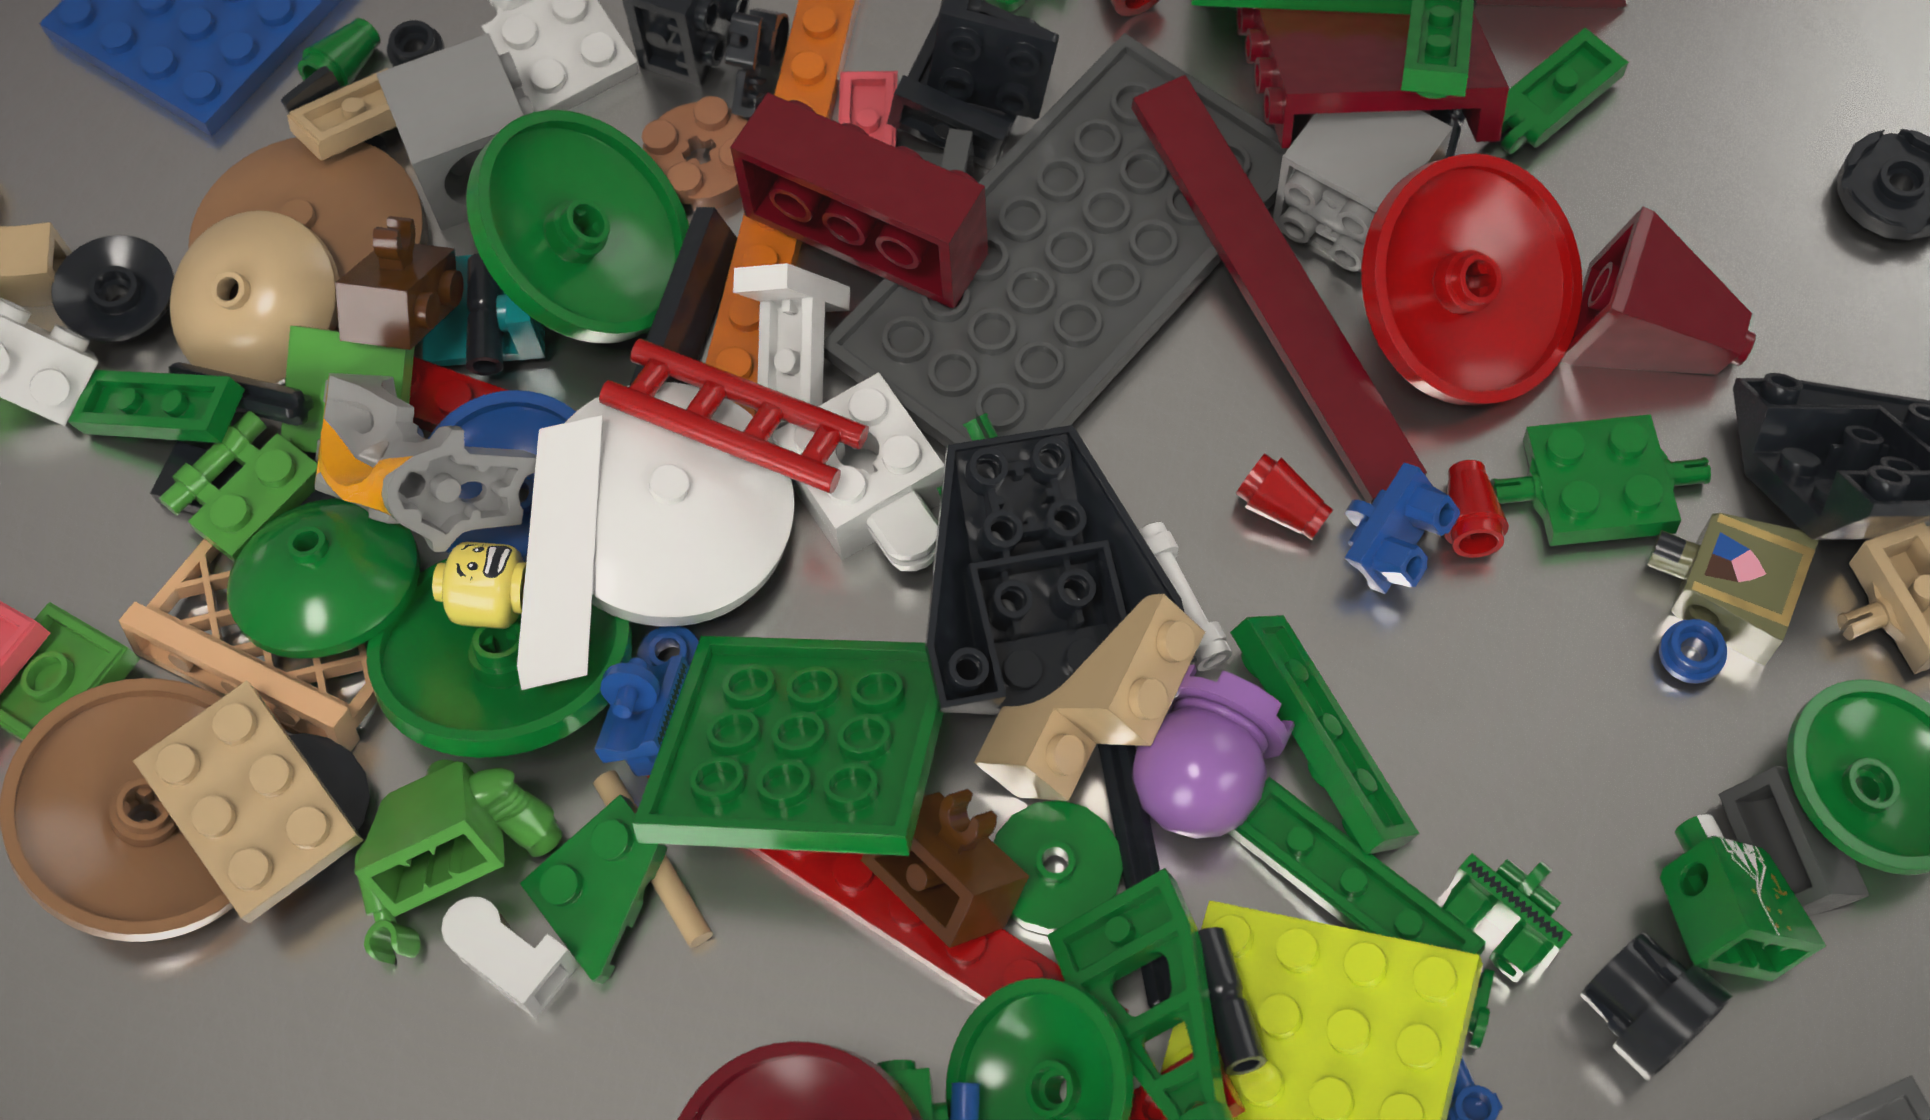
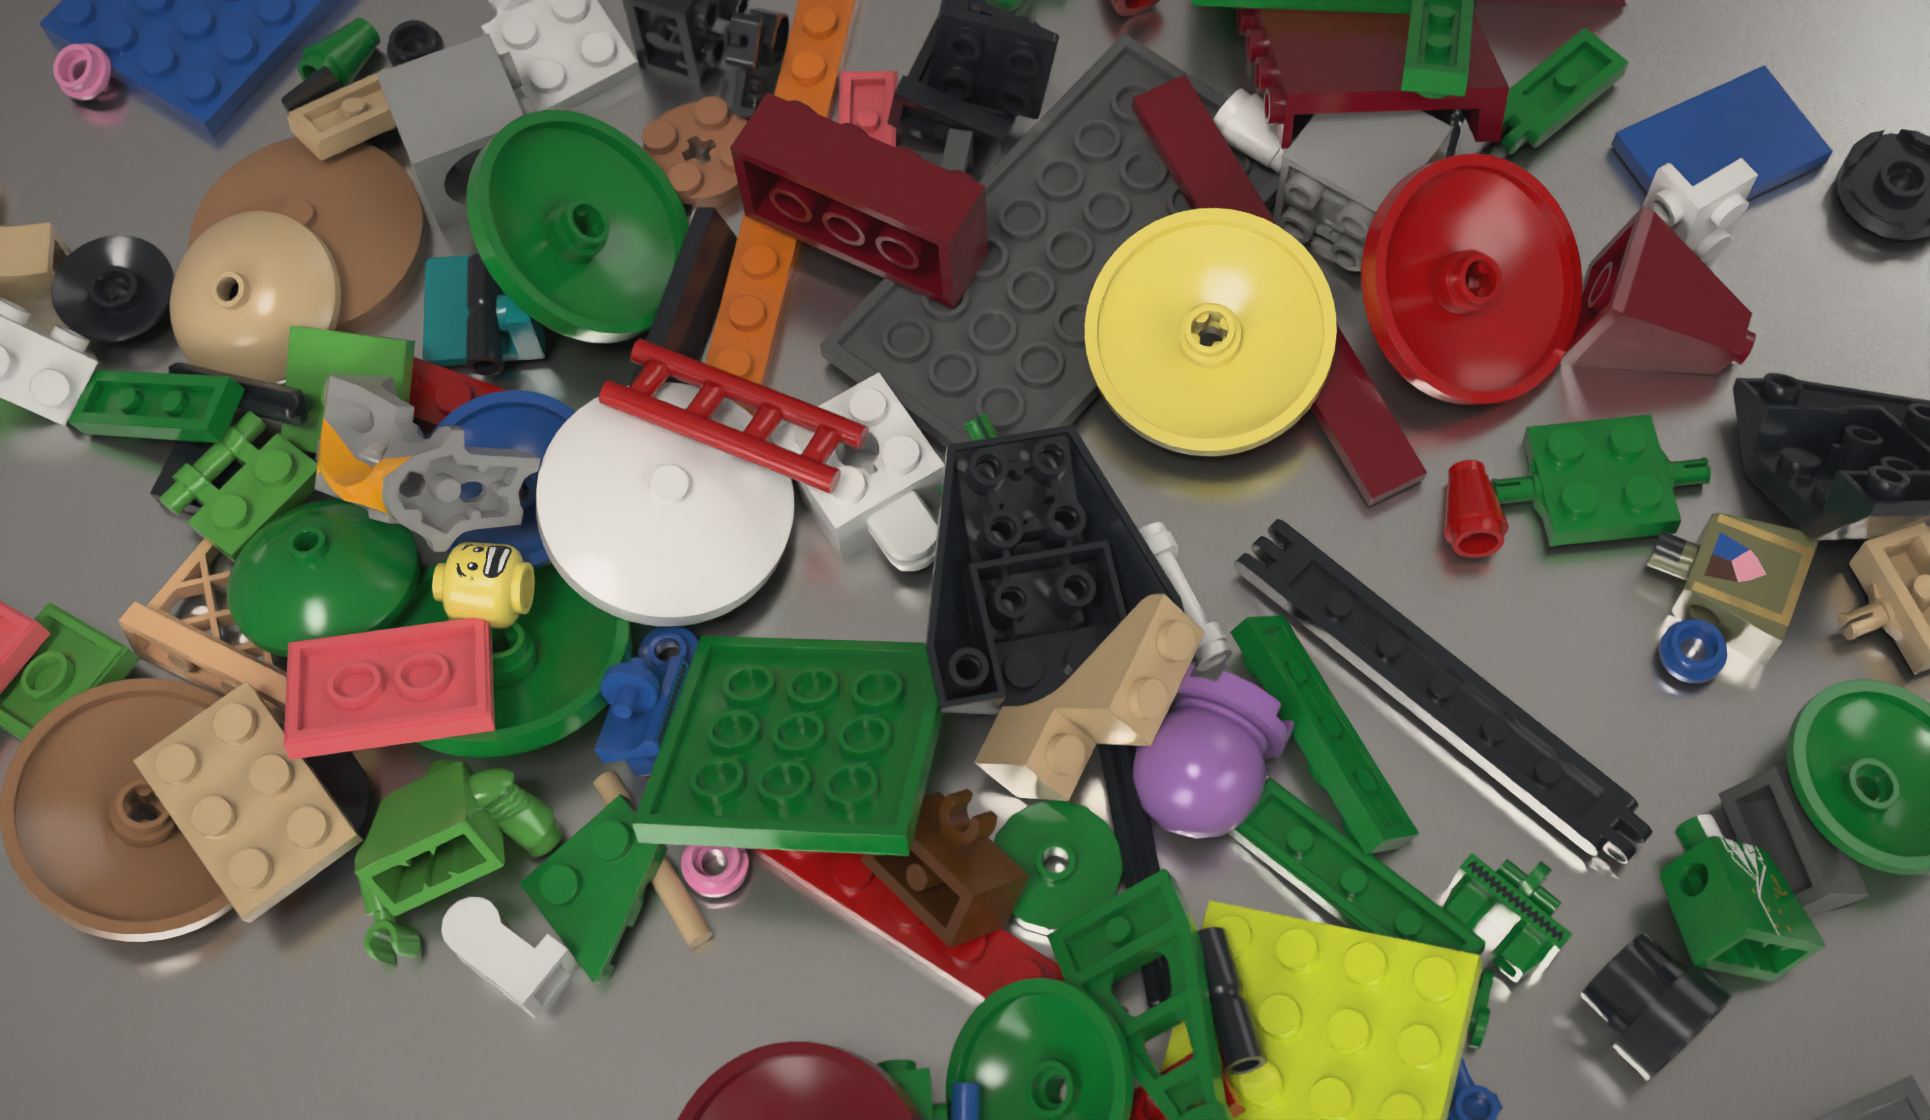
(82, 71): none -> bright pink plate
(389, 687): none -> coral tile
(397, 289): reddish brown brick -> none
(560, 554): white sticker -> none
(694, 862): none -> bright pink plate
(791, 325): white bracket -> none
(1219, 277): none -> light yellow dish
(1245, 129): none -> white cone
(1283, 497): red cone -> none
(1392, 526): blue hips -> none
(1445, 693): none -> black hinge
(1702, 212): none -> white bracket
(1734, 120): none -> blue tile

